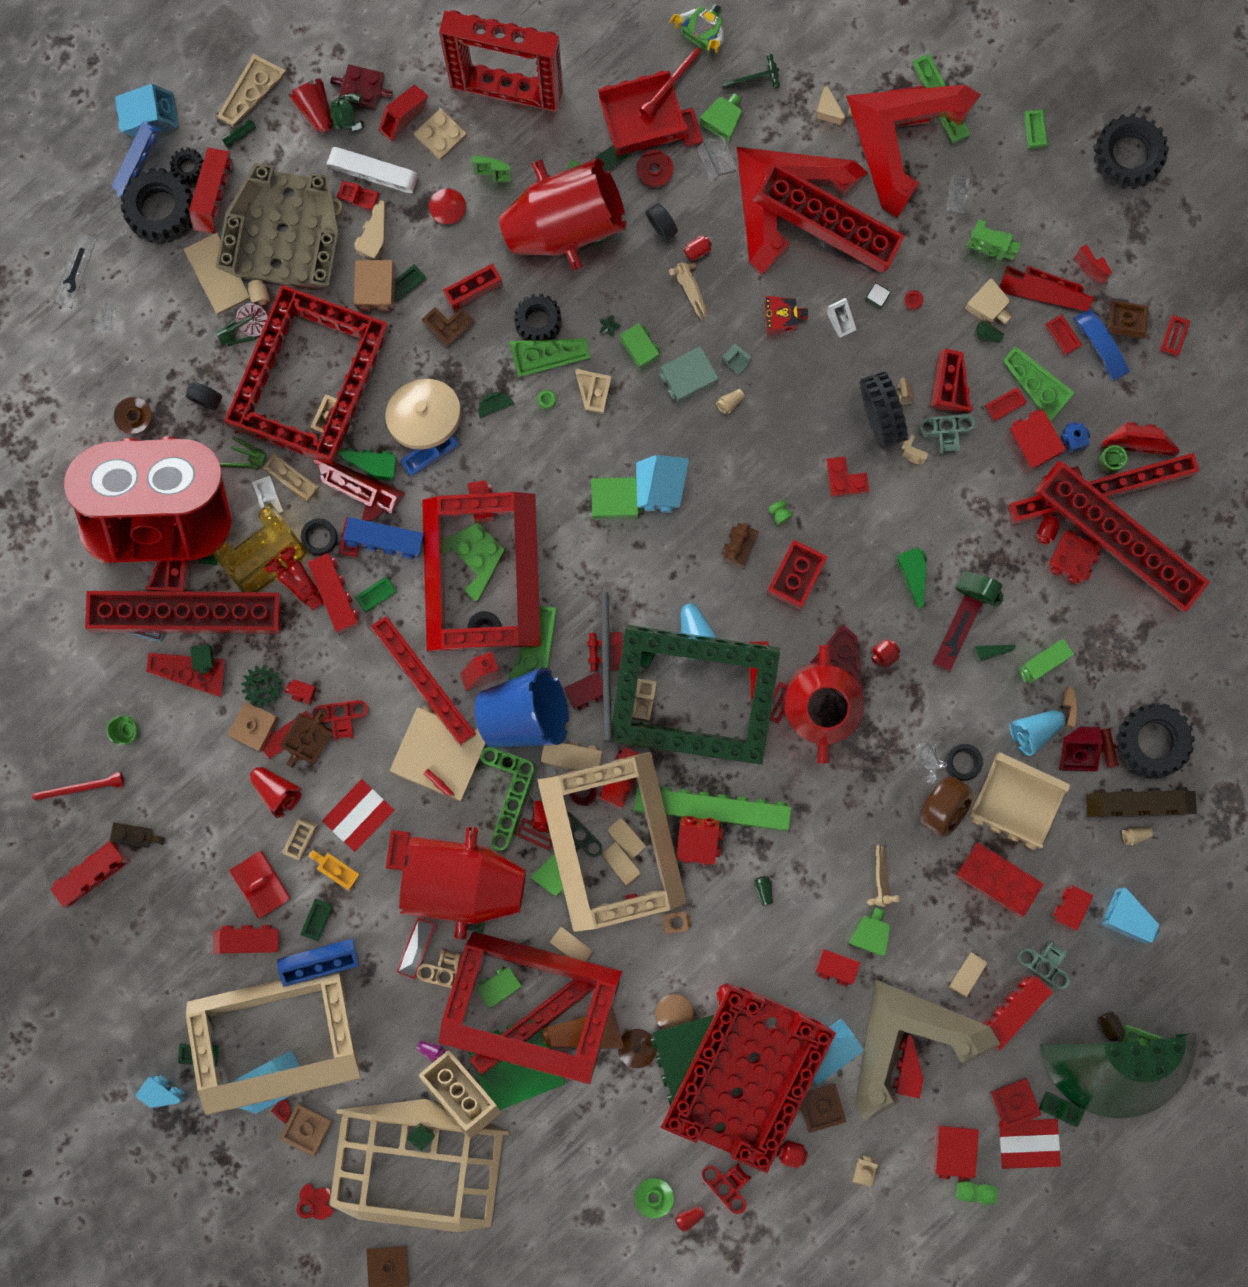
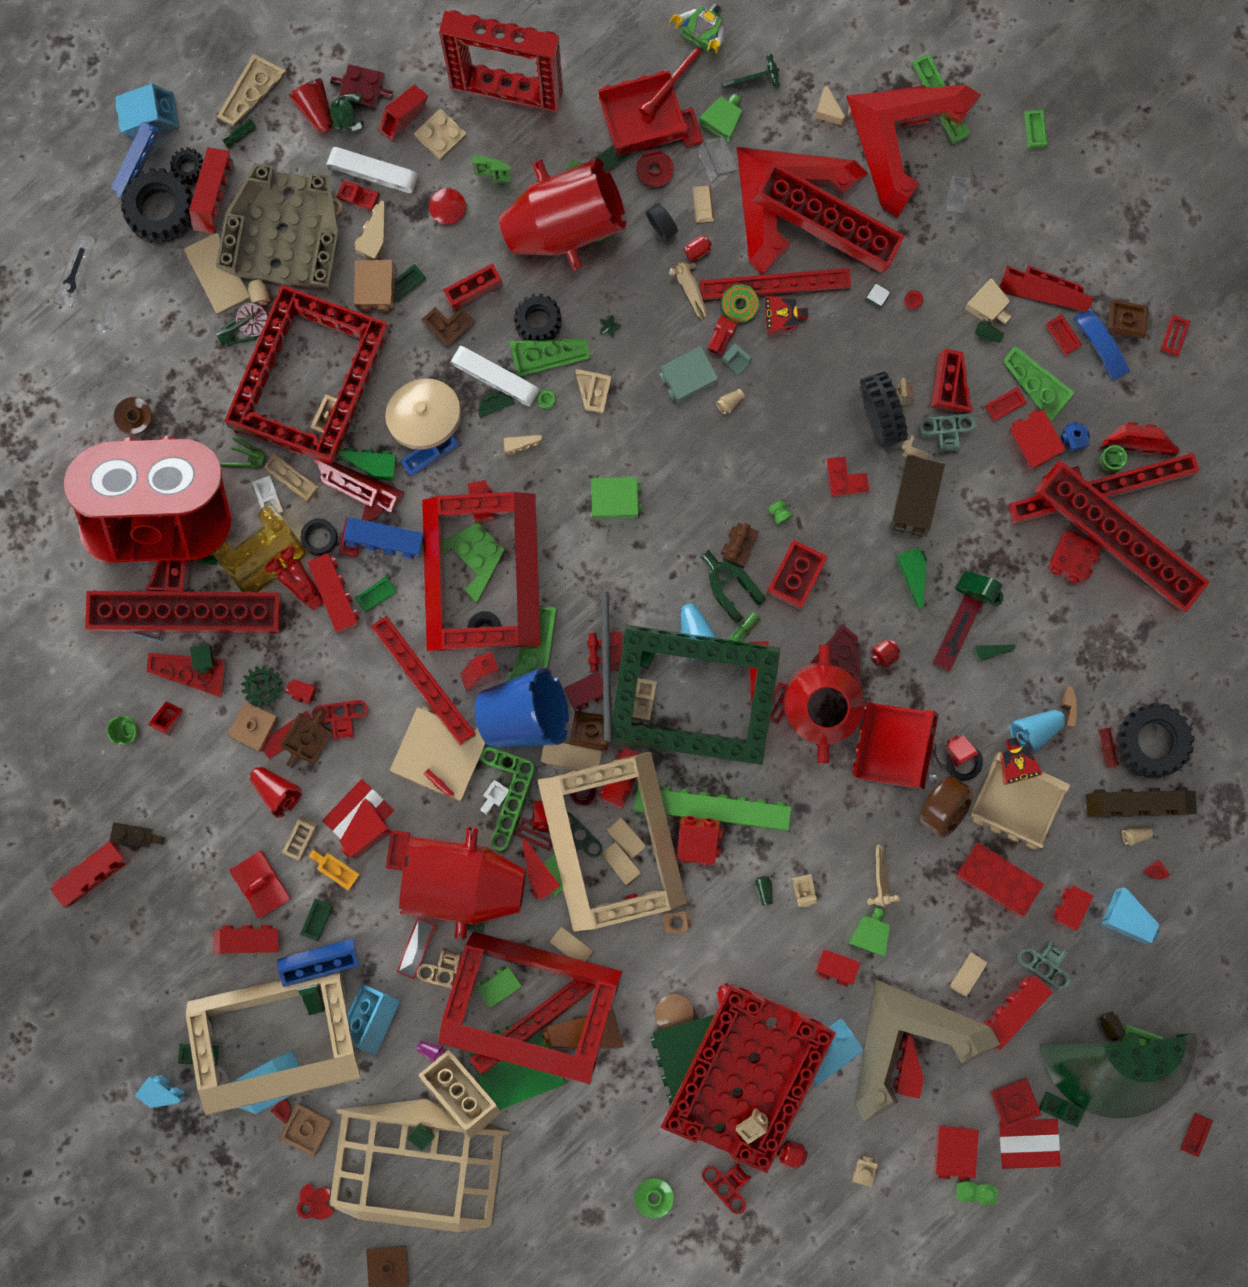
(115, 780): red piece -> none
(166, 718): none -> red slope
(203, 396): black tyre -> none
(311, 999): none -> dark green tile
(364, 830): none -> red slope
(371, 1017): none -> medium azure slope
(495, 376): none -> white beam
(495, 795): none -> white plate
(517, 444): none -> tan slope
(539, 876): none -> red slope
(588, 731): none -> reddish brown plate
(632, 1058): reddish brown dish -> none
(640, 346): bright green brick -> none
(660, 482): medium azure slope -> none
(689, 1218): red cone -> none
(703, 204): none -> tan tile
(723, 332): none -> red piece
(732, 572): none -> dark green piece
(740, 314): none -> bright green tile
(745, 627): none -> bright green axle
(753, 1126): none -> tan bracket
(780, 283): none -> red plate
(804, 890): none -> tan bracket
(822, 1108): reddish brown plate -> none
(841, 318): white slope -> none
(895, 745): none -> red panel
(916, 496): none -> dark brown brick
(960, 750): none -> slope
(993, 242): bright green hips -> none
(1018, 763): none -> torso
(1045, 662): bright green brick -> none
(1048, 530): red brick -> none
(1081, 749): dark red slope -> none
(1095, 269): red slope -> none
(1141, 130): black tyre -> none
(1156, 871): none -> red tile
(1196, 1135): none -> red tile

